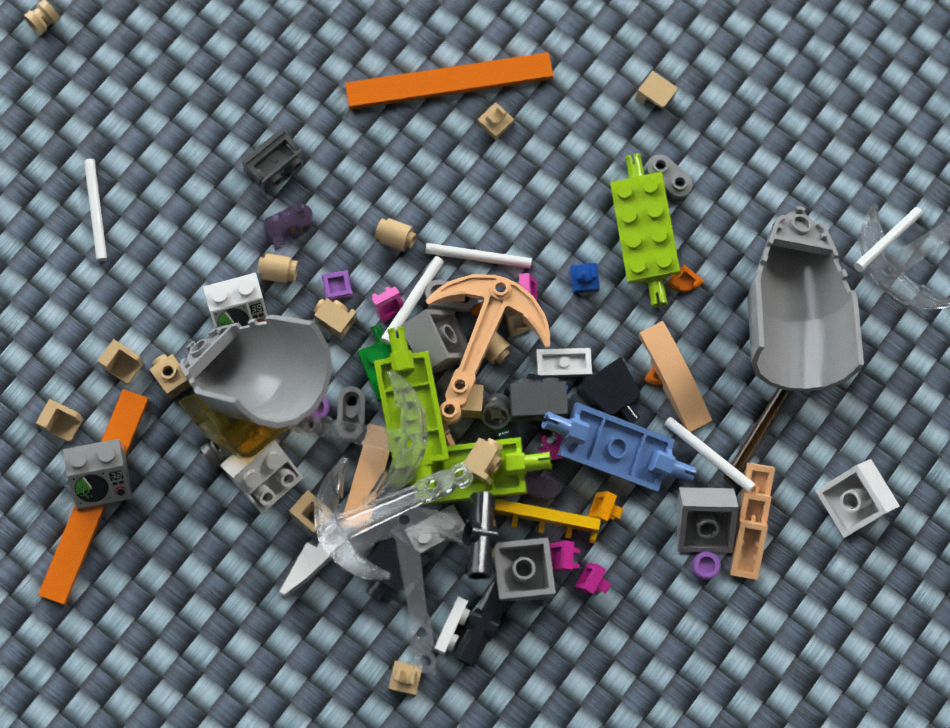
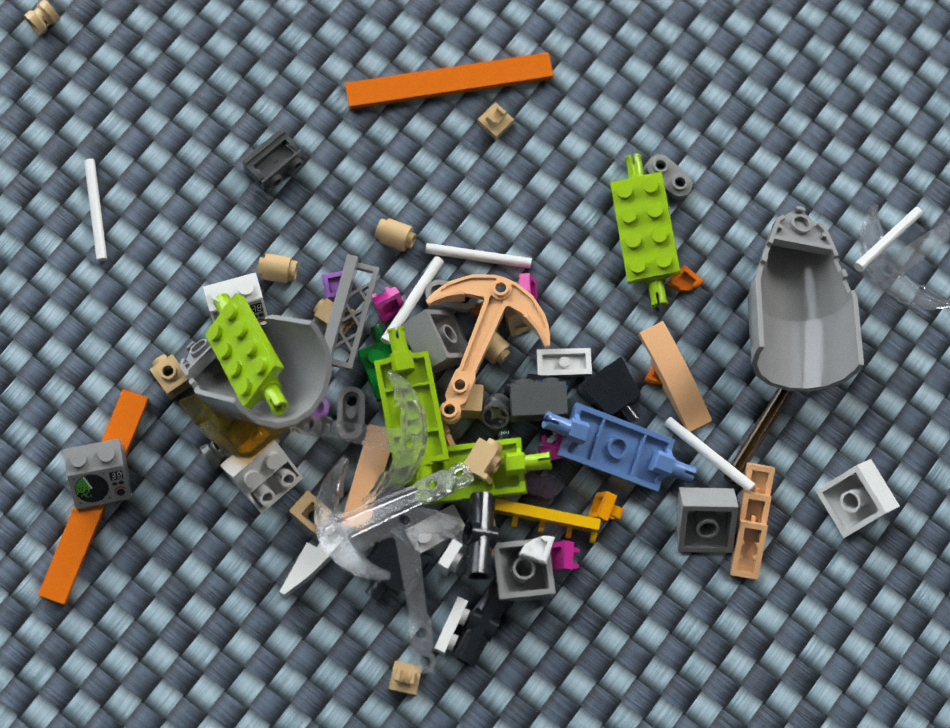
(59, 420): tan panel -> none
(121, 362): tan panel -> none
(246, 354): none -> lime plate
(286, 223): clear purple leg -> none
(341, 305): none -> light grey fence
(451, 558): none -> white plate
(538, 549): none -> white tile
(584, 278): blue tile -> none
(592, 580): dark pink tile -> none
(656, 90): tan panel -> none
(706, 565): medium lavender tile -> none

